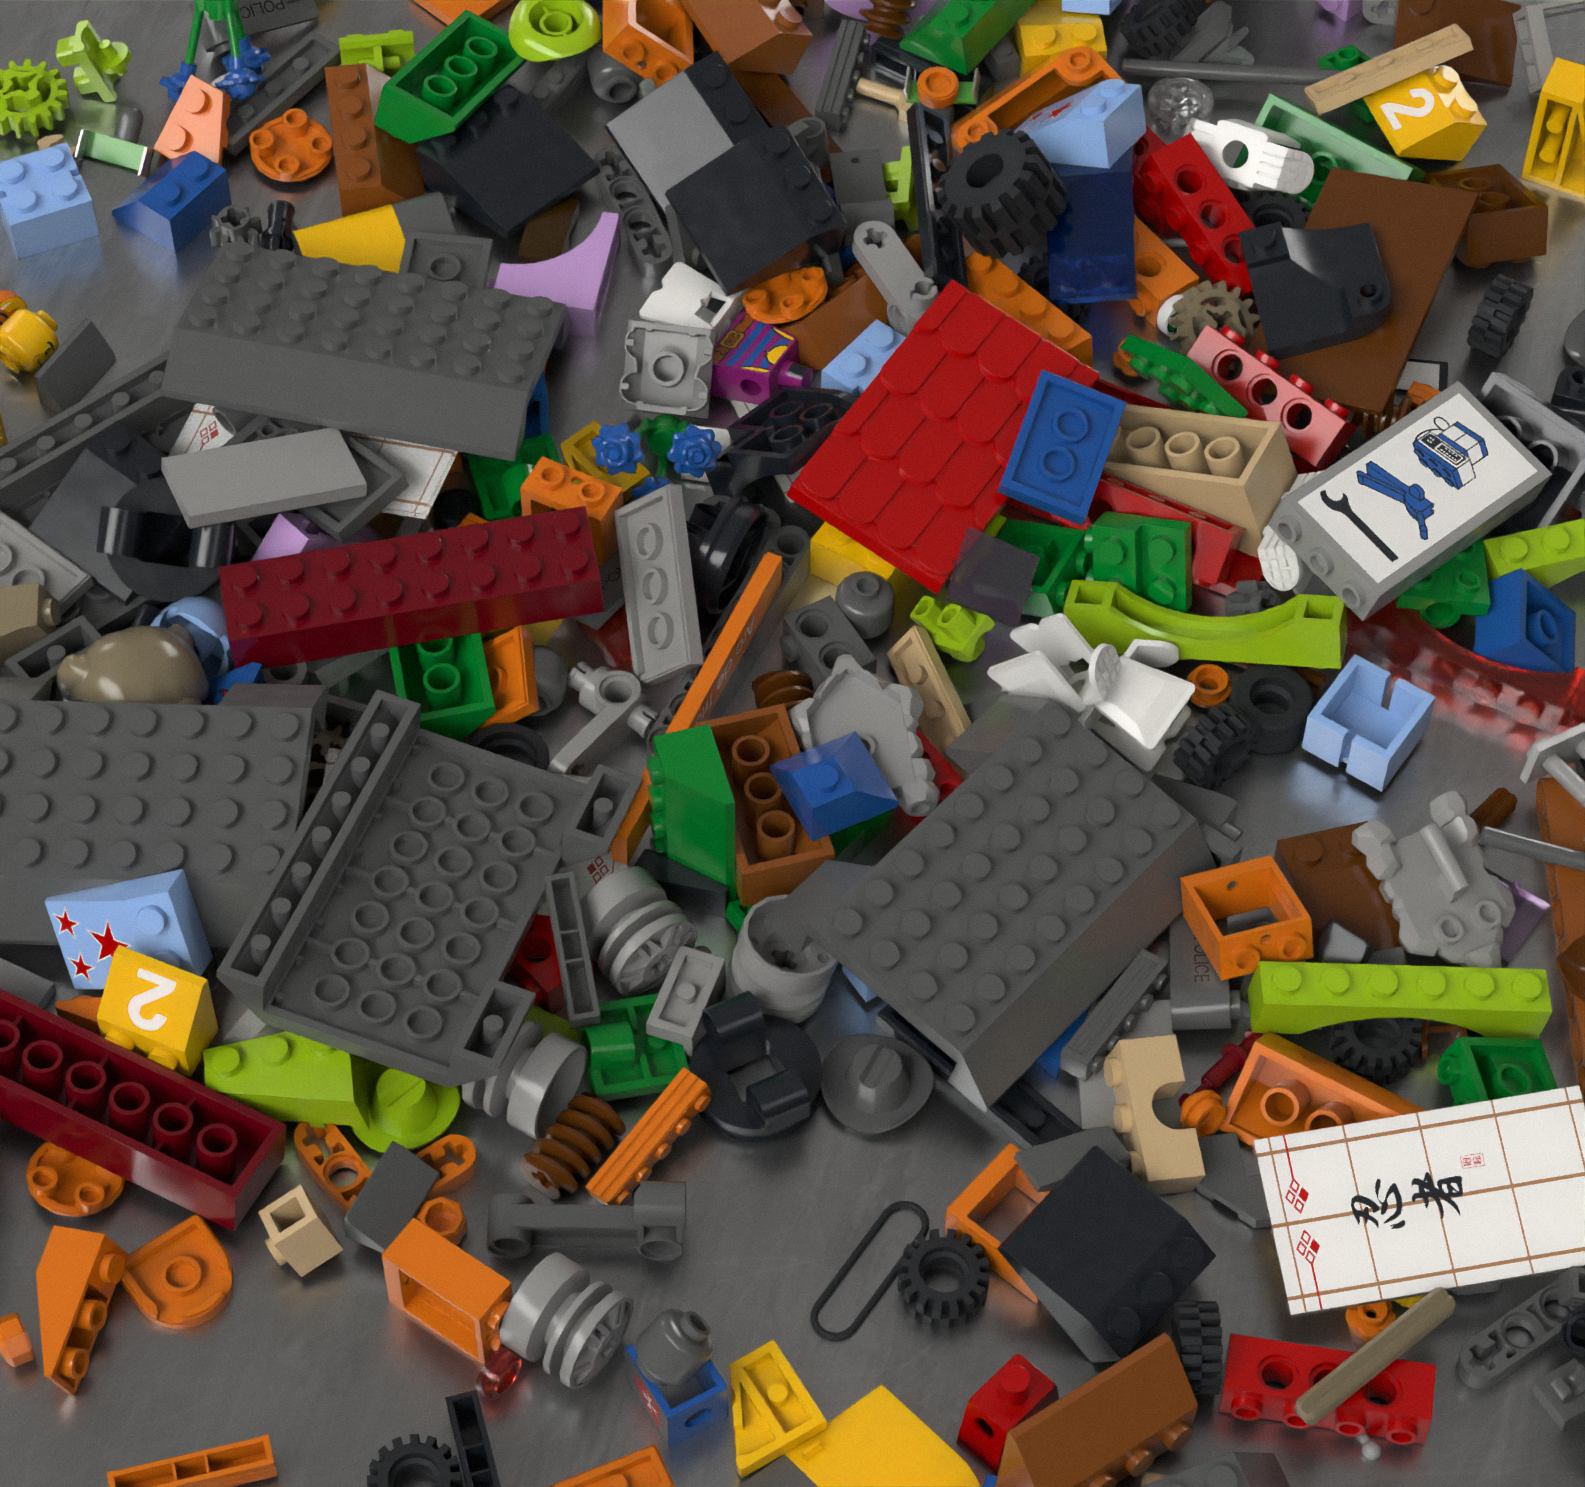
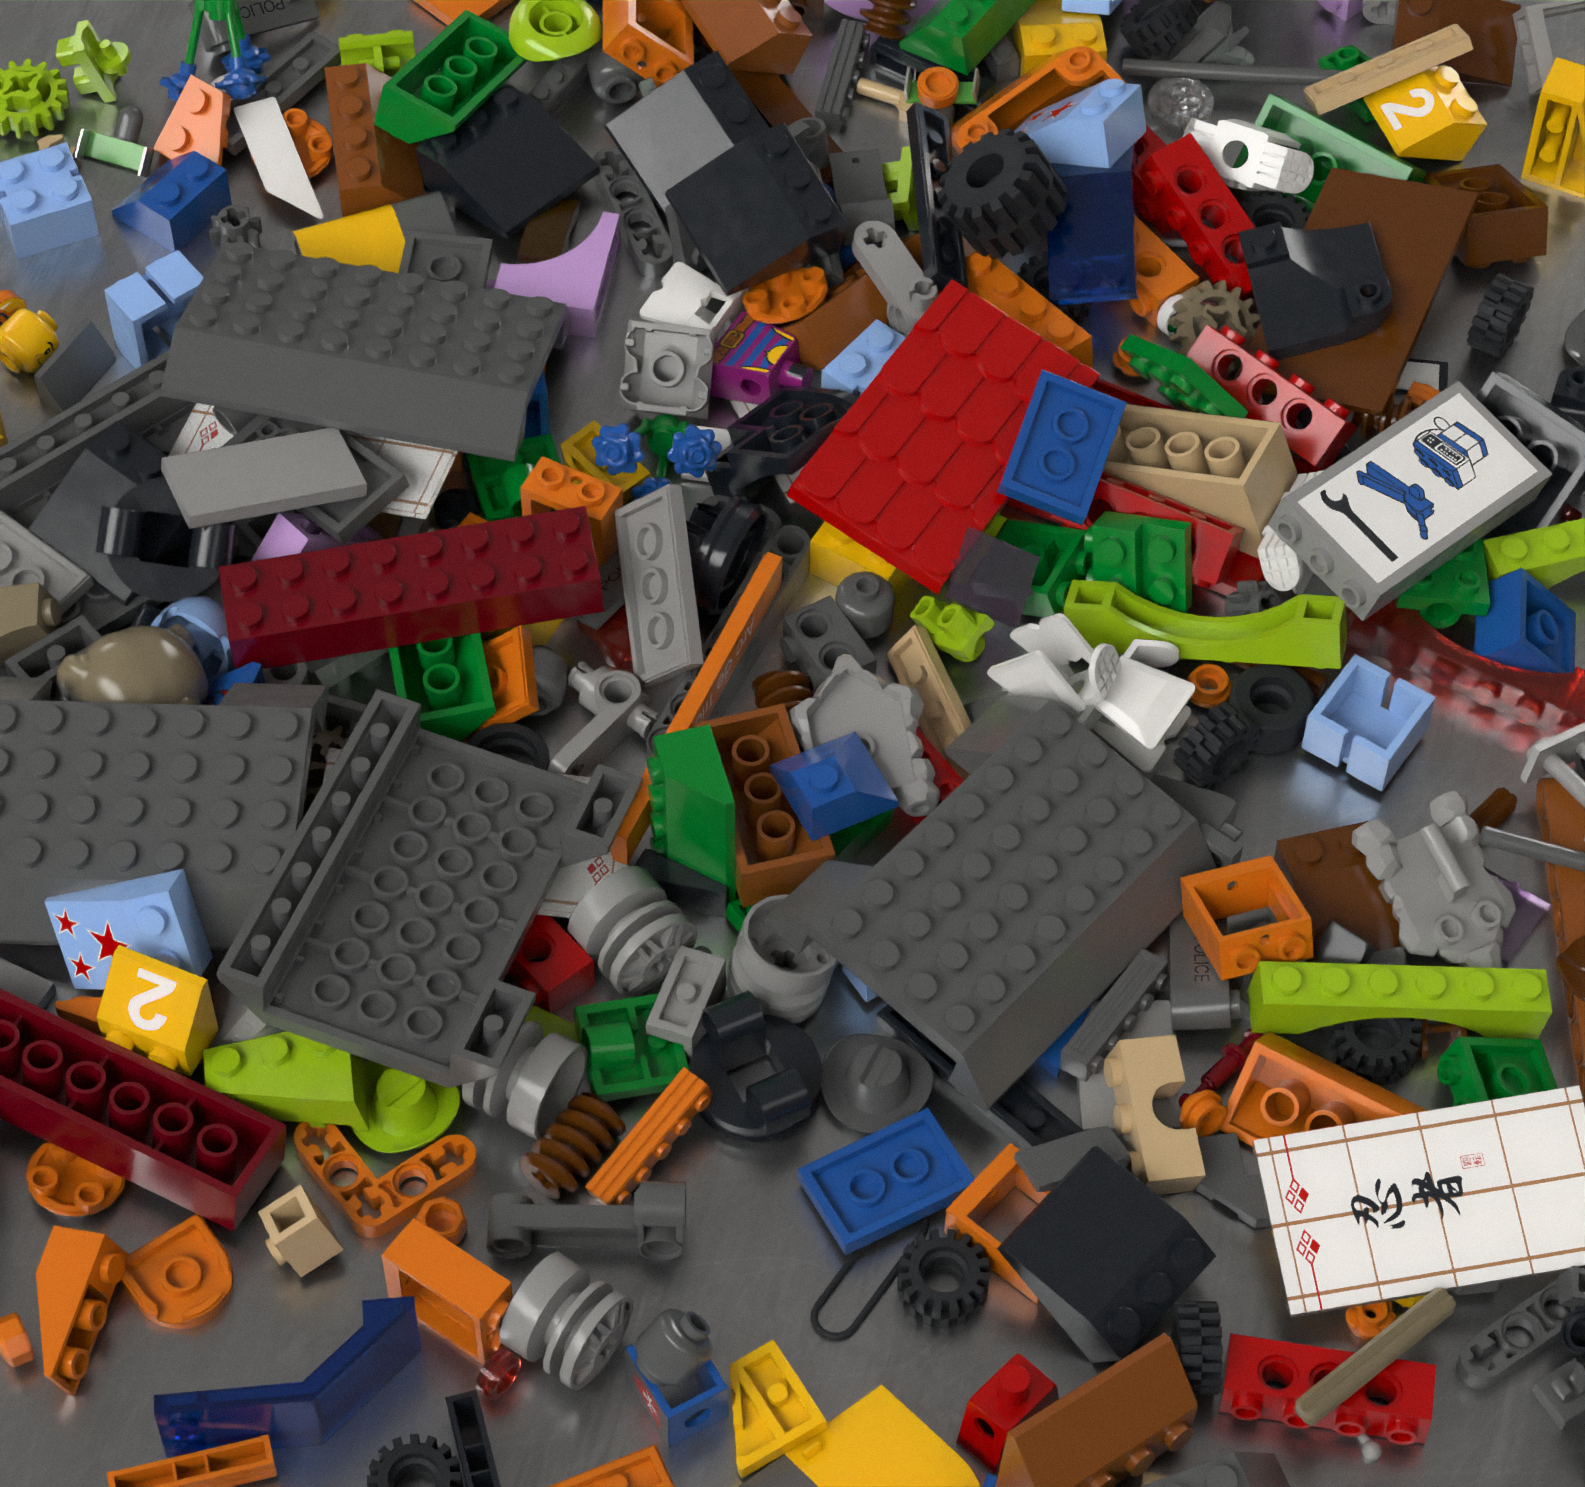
(150, 301): none -> light blue piece
(276, 154): none -> white sticker
(279, 226): black pin -> none
(298, 1411): none -> clear blue windscreen
(389, 1198): dark grey slope -> none
(572, 950): dark grey piece -> none
(885, 1180): none -> blue plate

